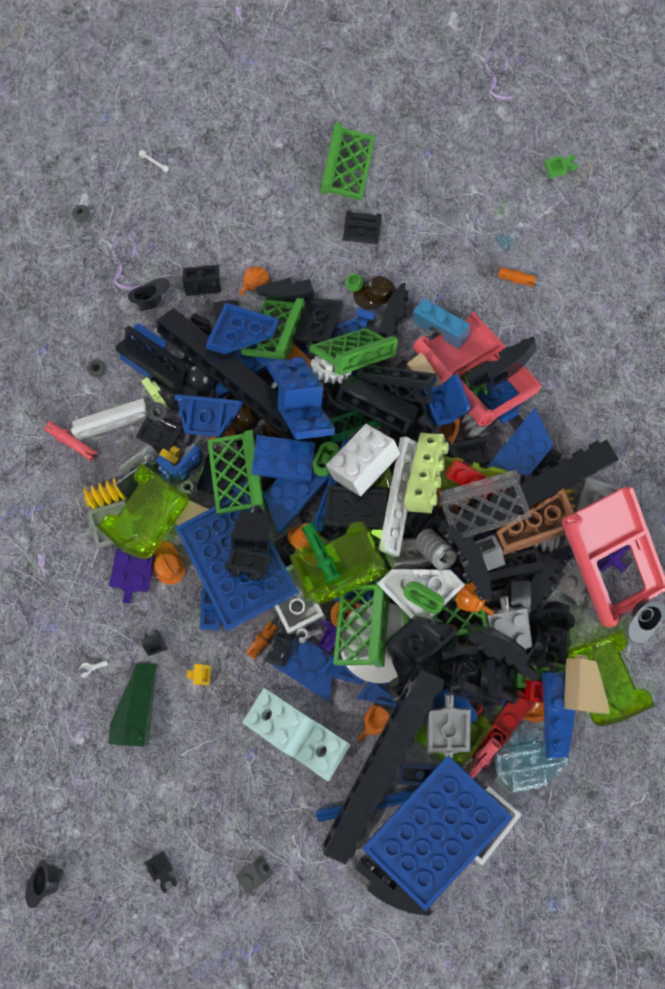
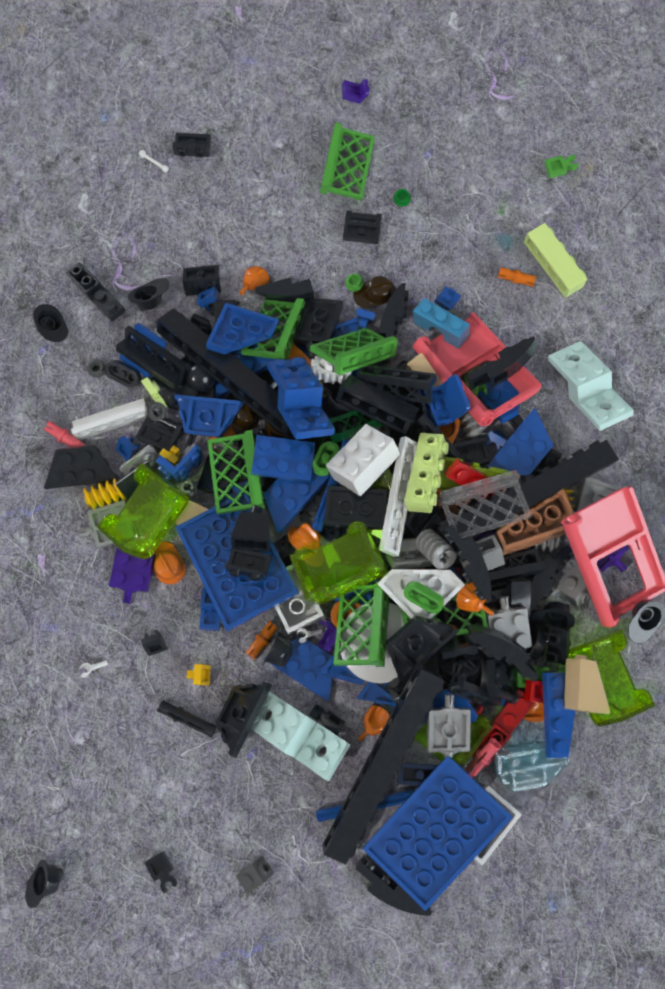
(50, 323): none -> black piece
(78, 467): none -> black wing
(84, 217): dark grey plate -> none
(95, 292): none -> black slope
(124, 374): none -> black plate
(126, 447): none -> blue tile
(134, 712): dark green wedge -> none
(186, 718): none -> black pin
(192, 145): none -> black bracket
(207, 297): none -> blue tile
(240, 714): none -> black wing
(325, 561): green pin -> none
(328, 719): none -> black plate
(355, 92): none -> dark purple bracket
(402, 197): none -> green plate
(448, 298): none -> blue tile
(496, 437): none -> blue tile
(555, 260): none -> yellowish green brick
(590, 385): none -> light aqua bracket

